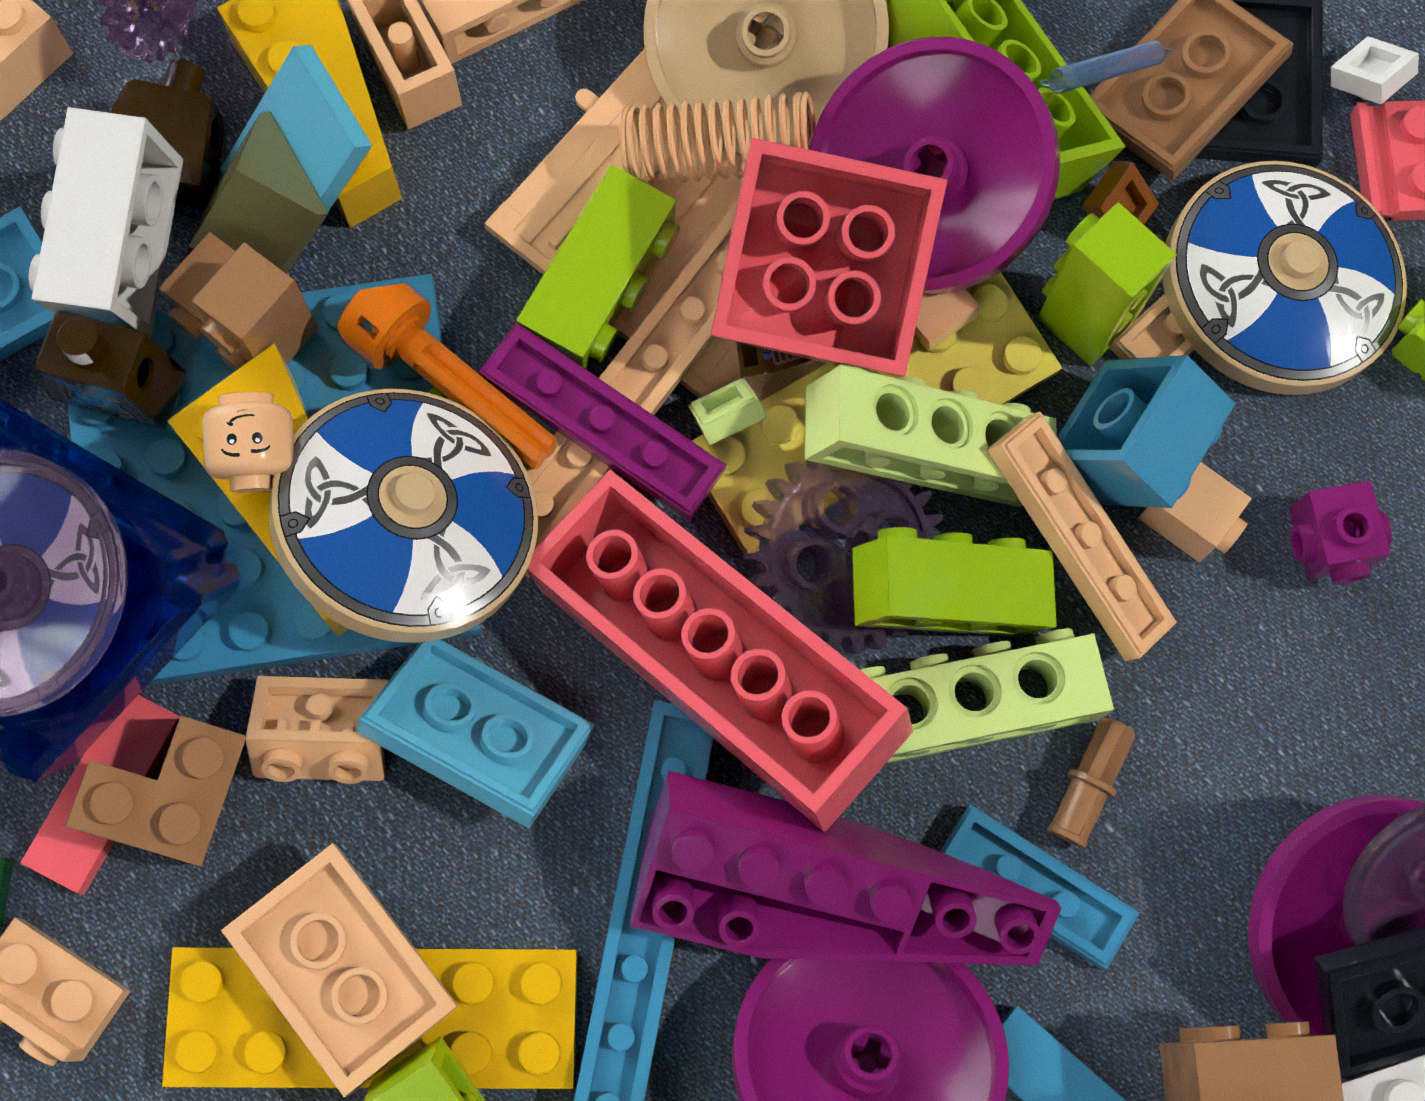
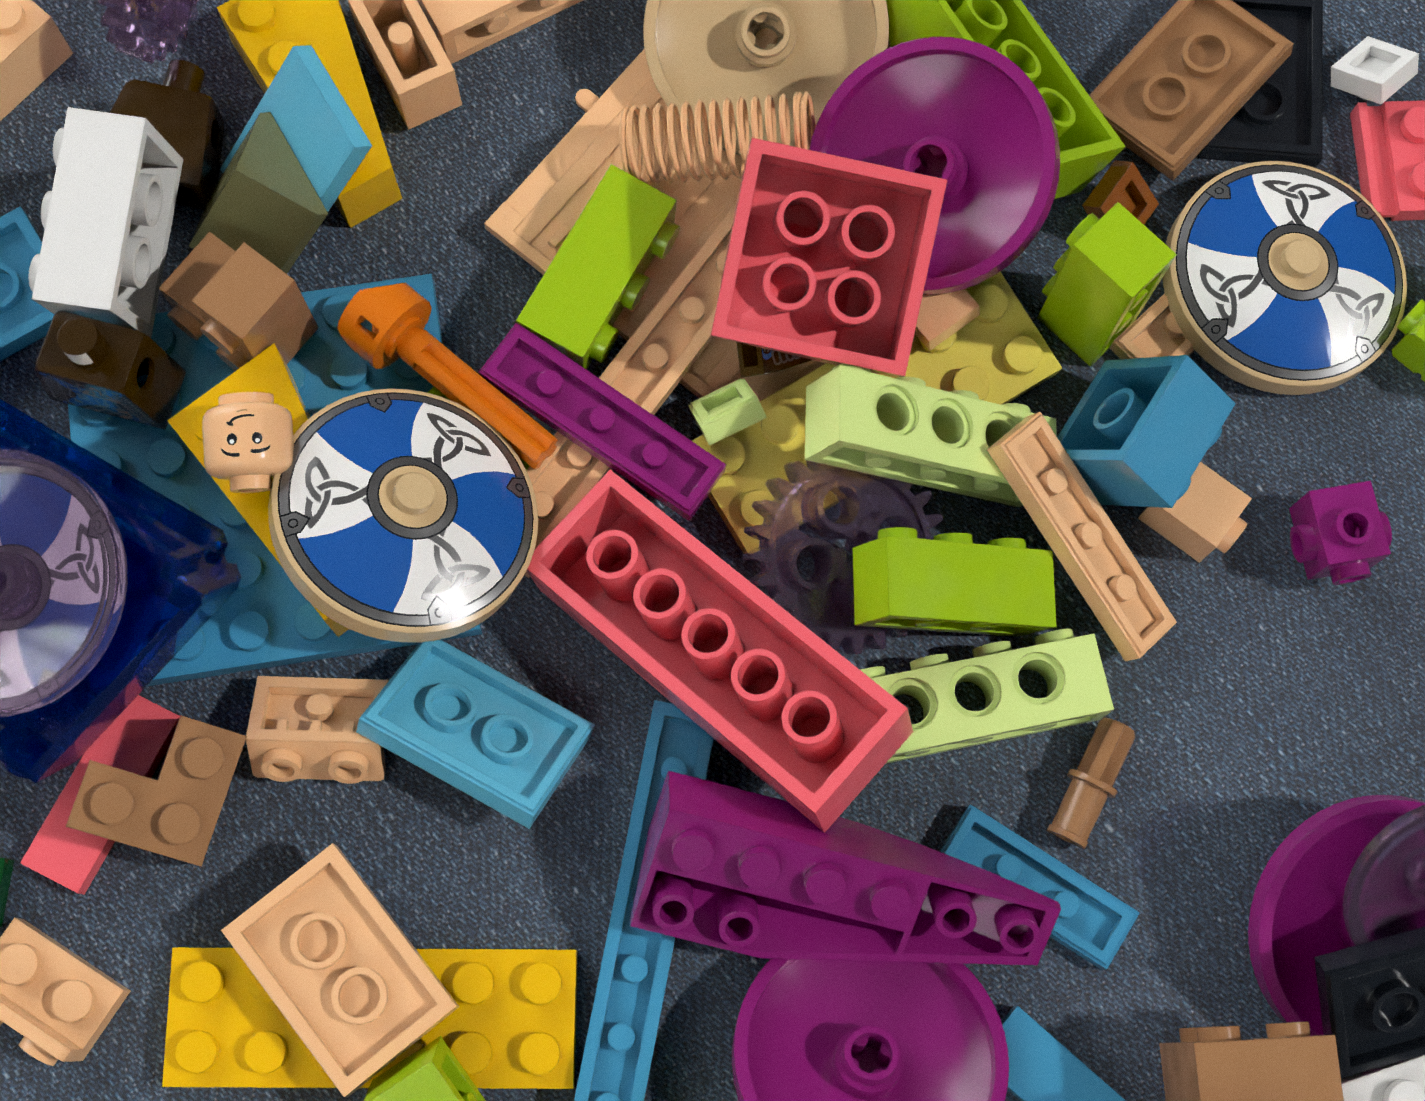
(1105, 57): medium blue piece -> none

